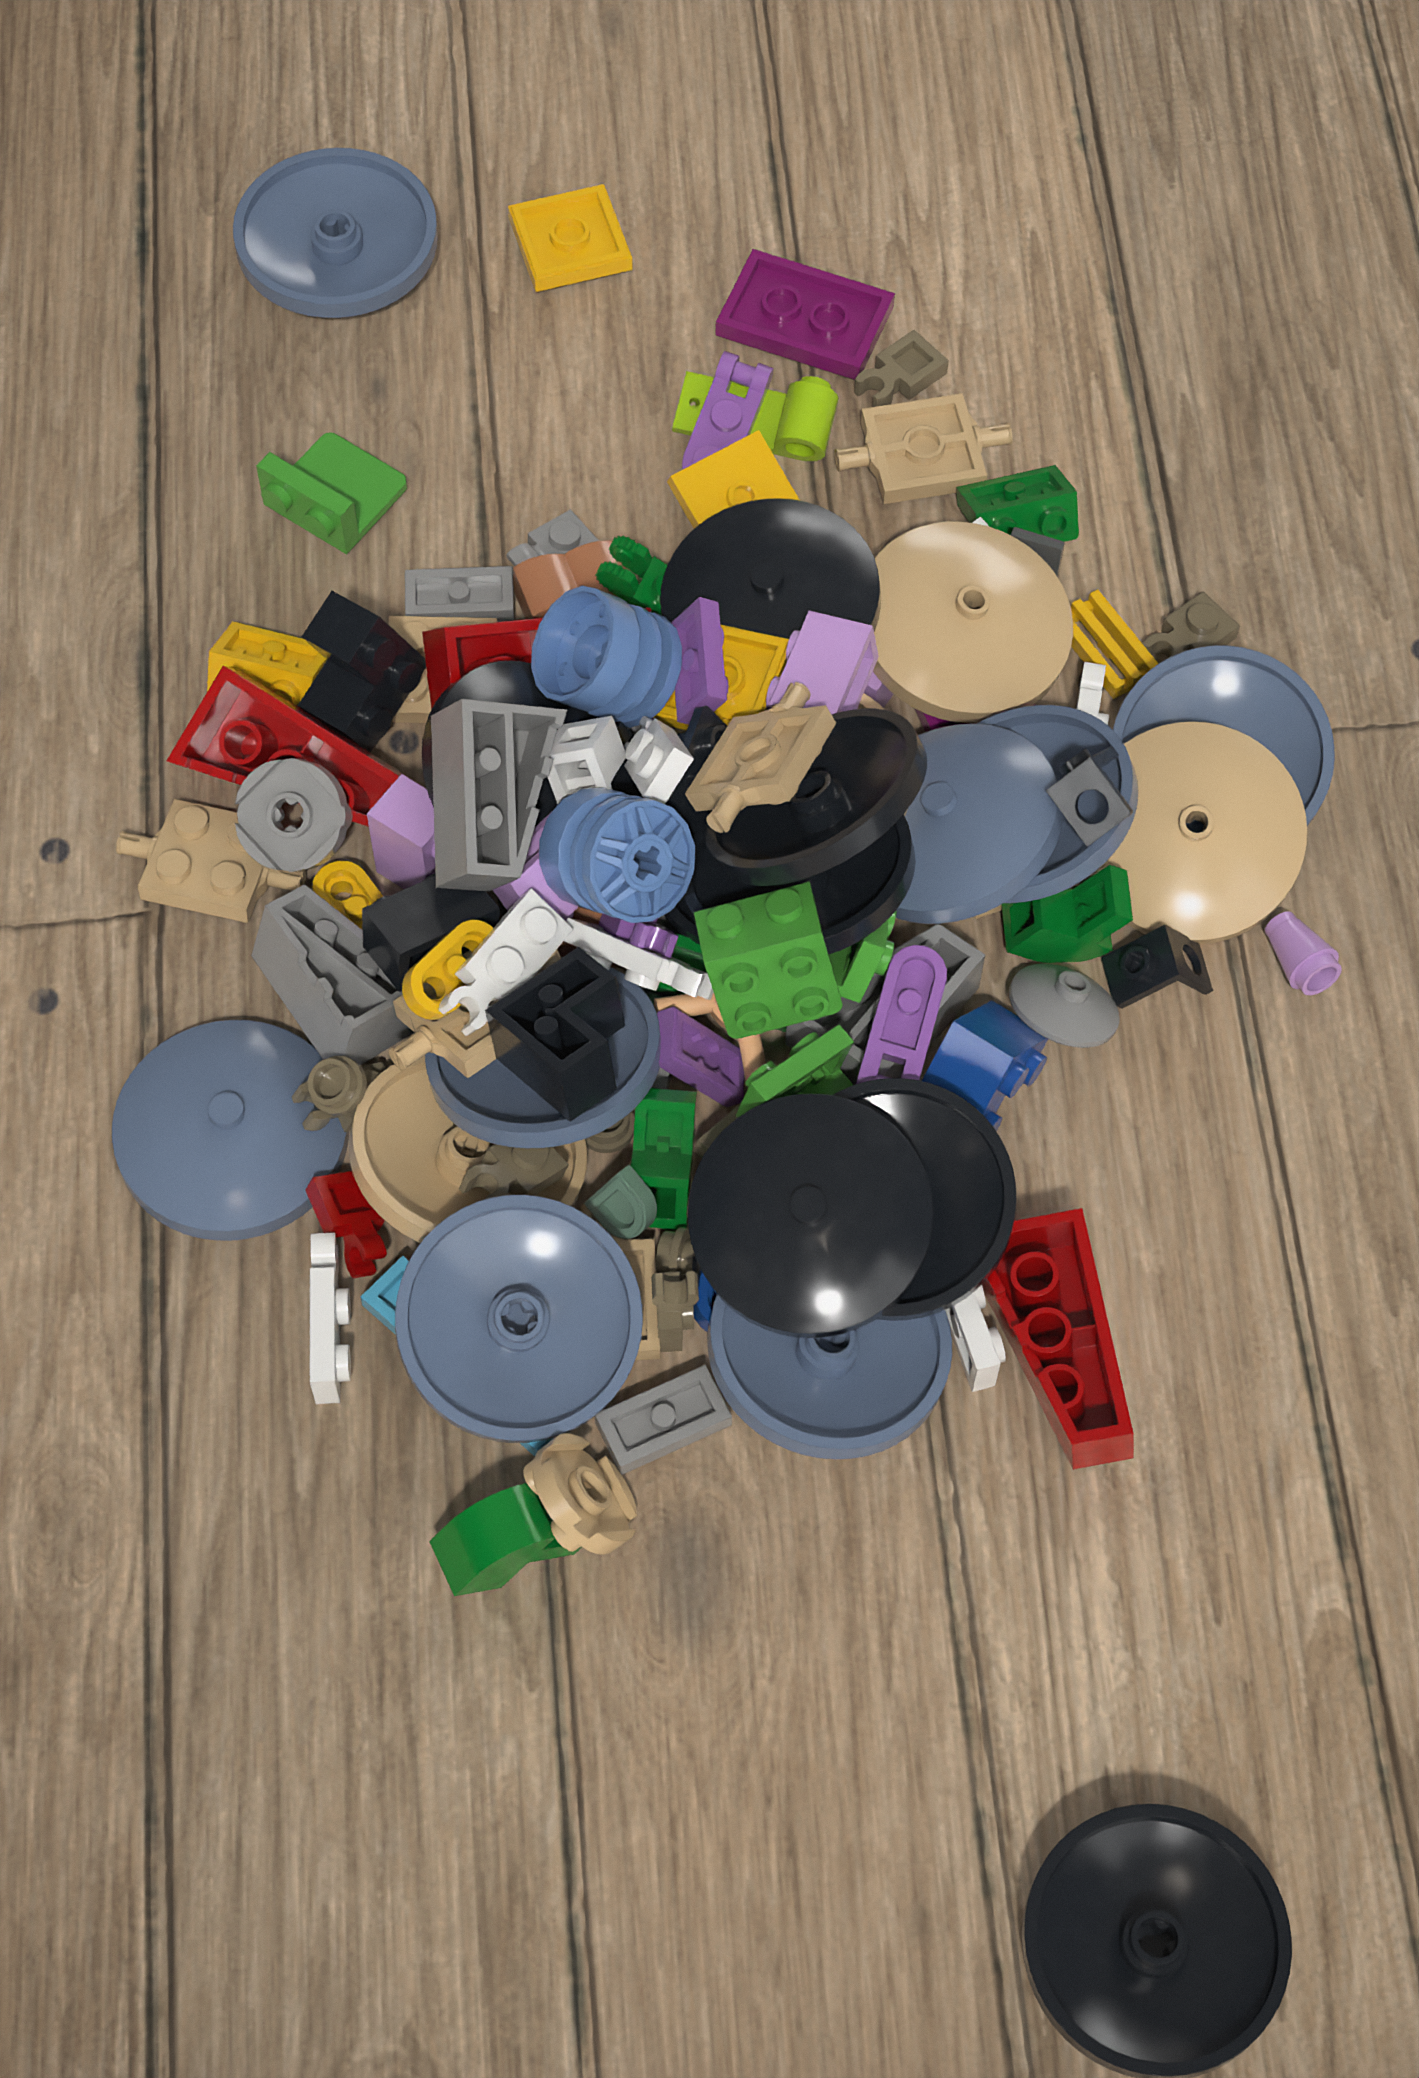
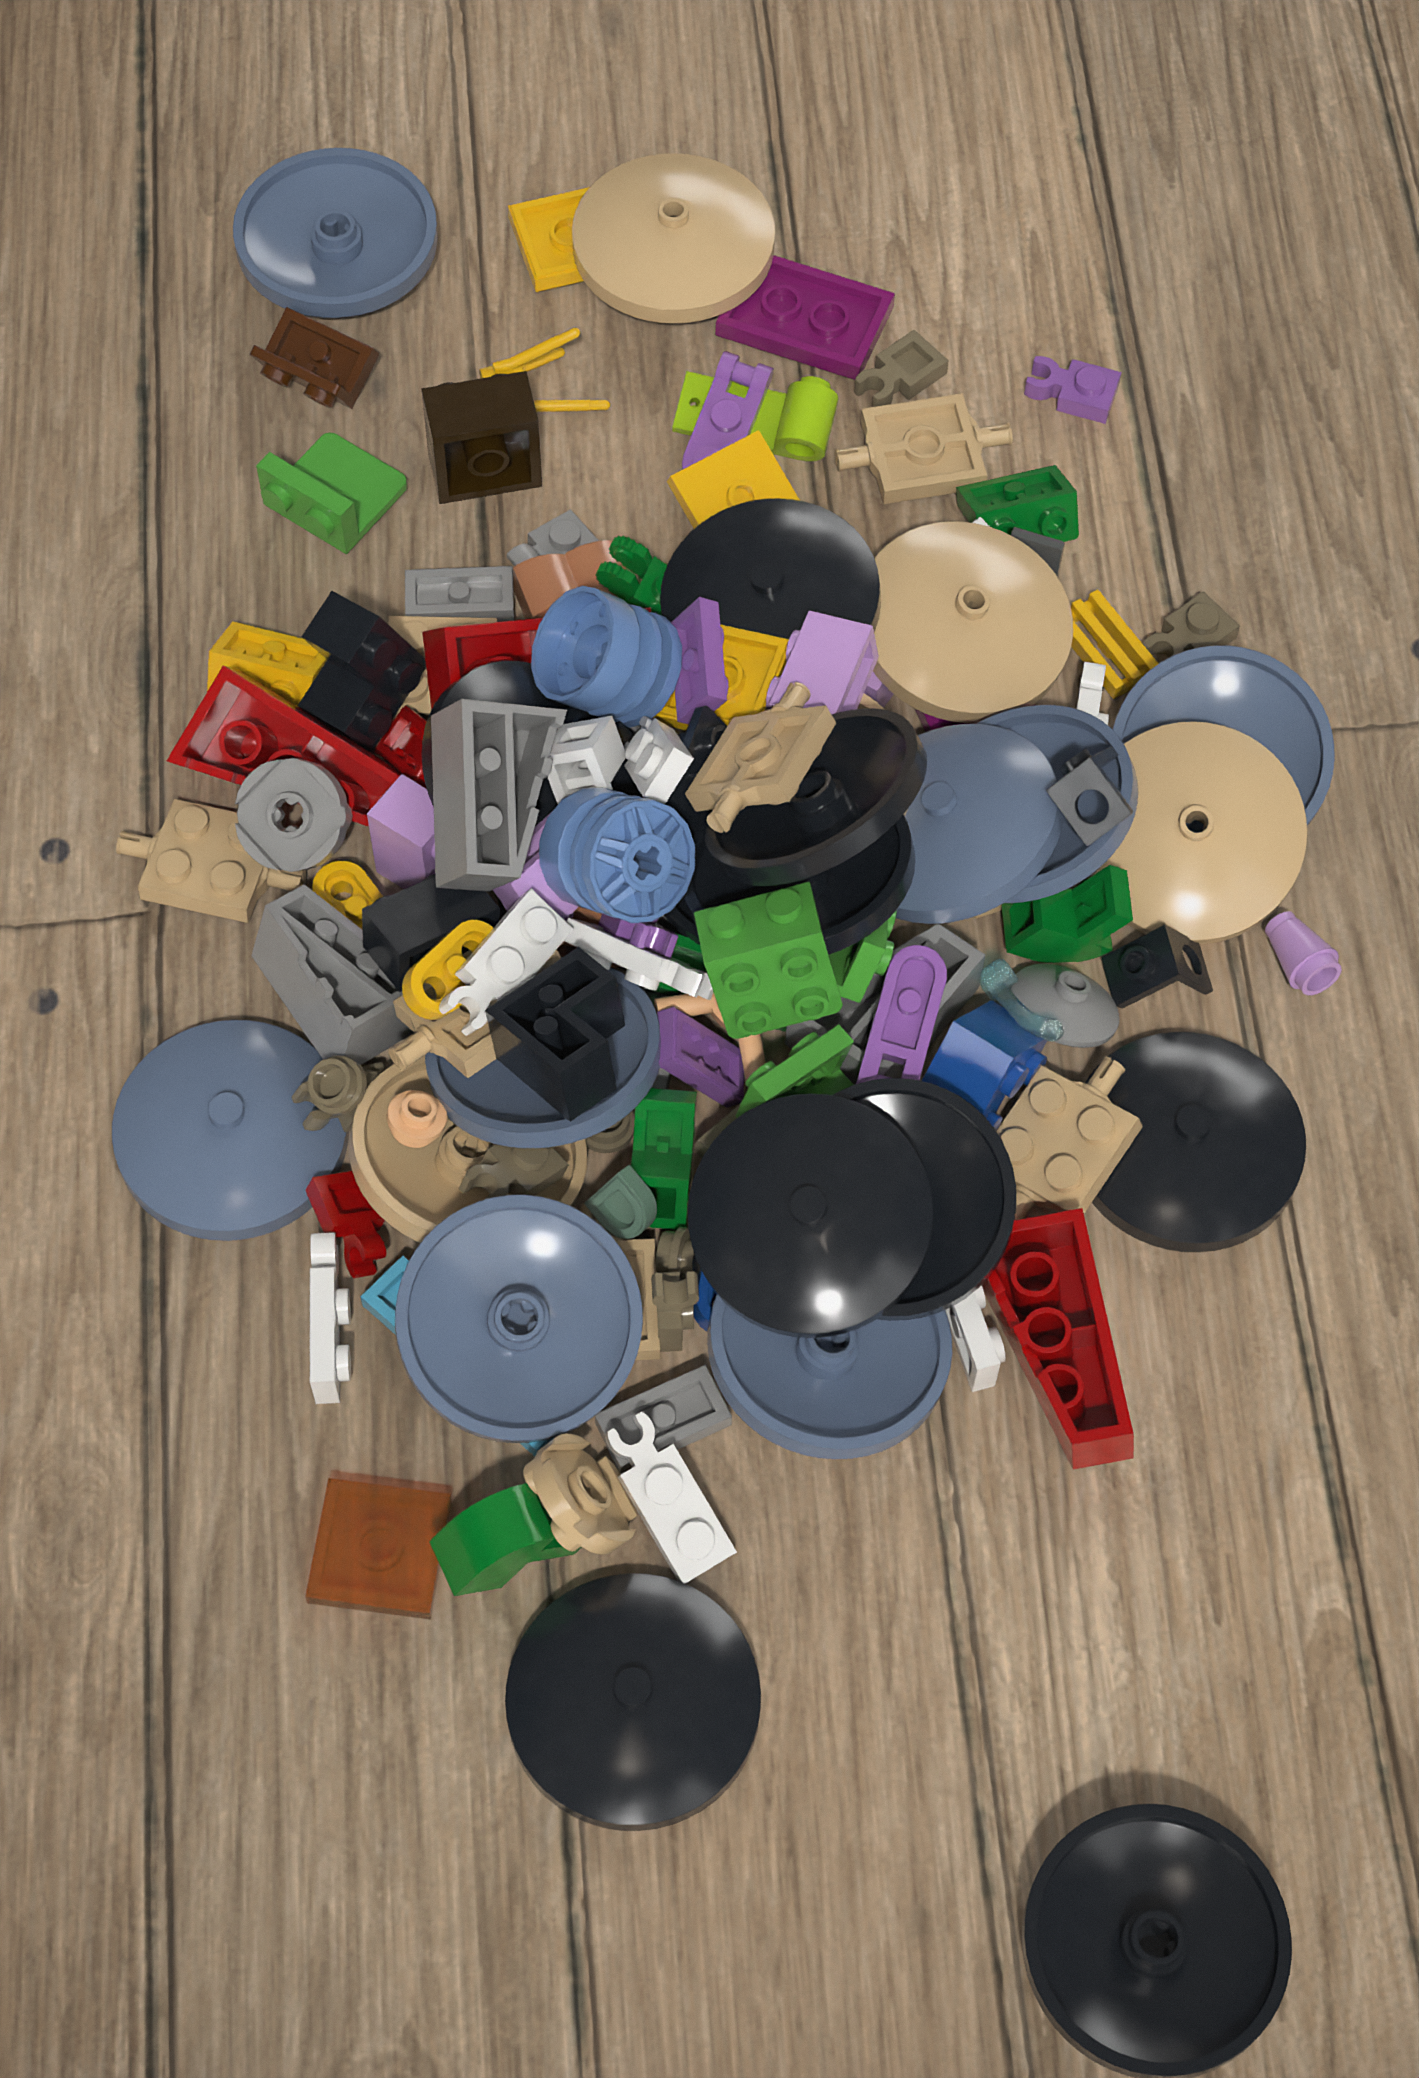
(316, 357): none -> reddish brown bracket
(377, 1549): none -> clear orange tile
(403, 744): none -> red plate
(415, 1130): none -> light nougat plate
(482, 437): none -> dark brown brick
(539, 356): none -> yellow plant
(633, 1702): none -> black dish
(671, 1504): none -> white plate
(673, 238): none -> tan dish
(996, 981): none -> clear light blue piece
(1066, 1138): none -> tan plate
(1081, 390): none -> medium lavender plate
(1213, 1147): none -> black dish

